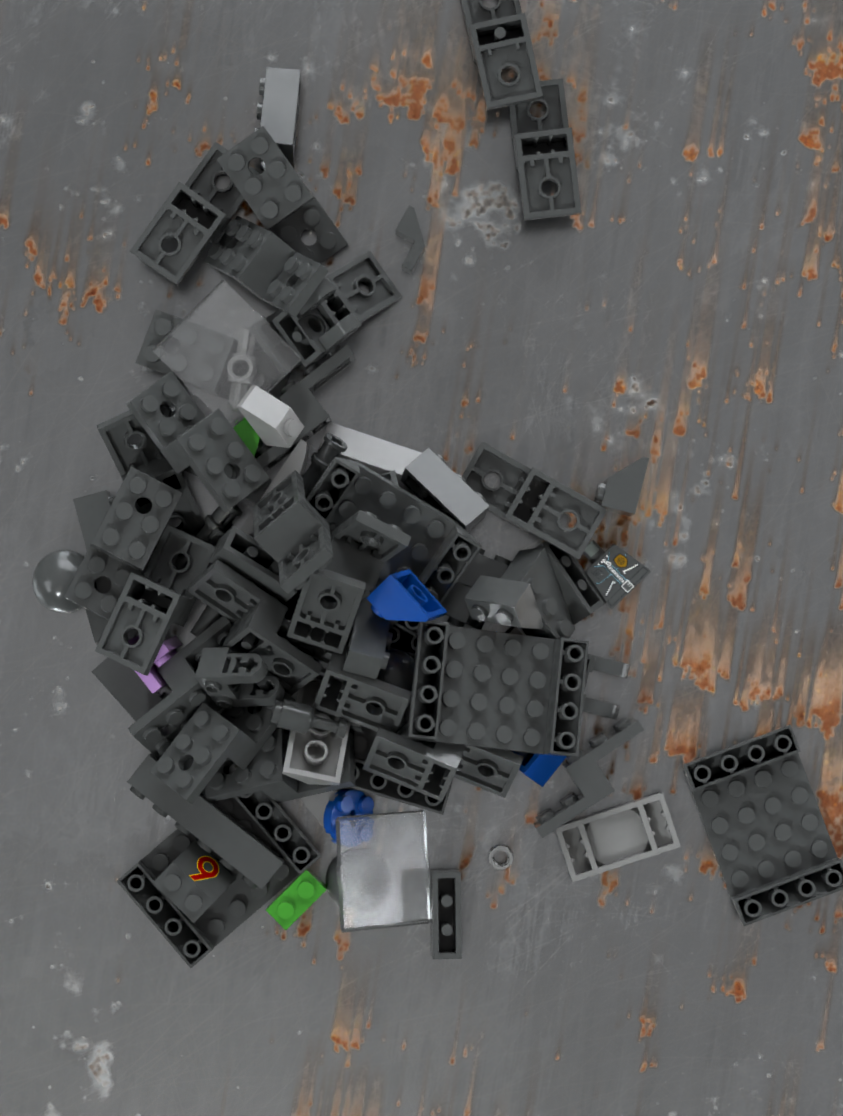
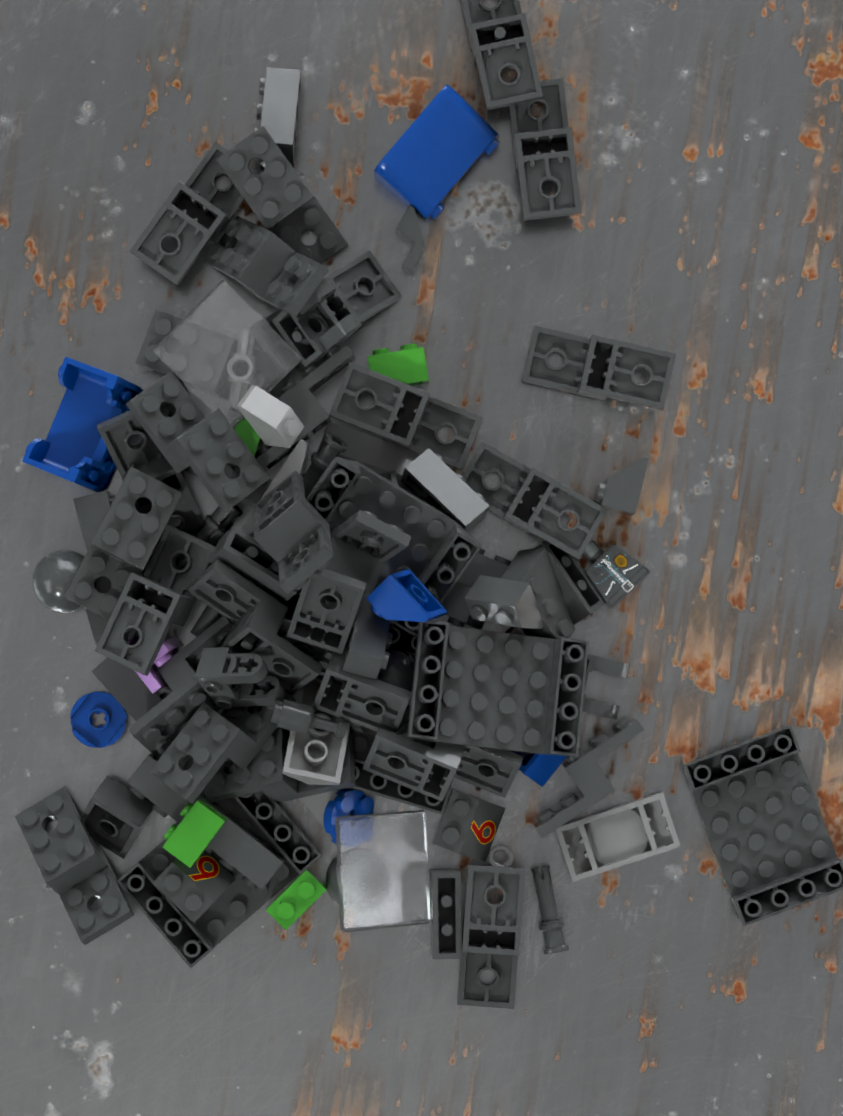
(73, 442): none -> blue windscreen
(74, 866): none -> dark grey bracket
(82, 719): none -> blue plate
(116, 816): none -> dark grey slope
(194, 832): none -> bright green brick
(403, 365): none -> bright green brick
(405, 415): none -> dark grey bracket
(435, 153): none -> blue windscreen
(468, 825): none -> dark grey slope
(491, 936): none -> dark grey bracket
(550, 924): none -> dark grey pin
(599, 367): none -> dark grey bracket

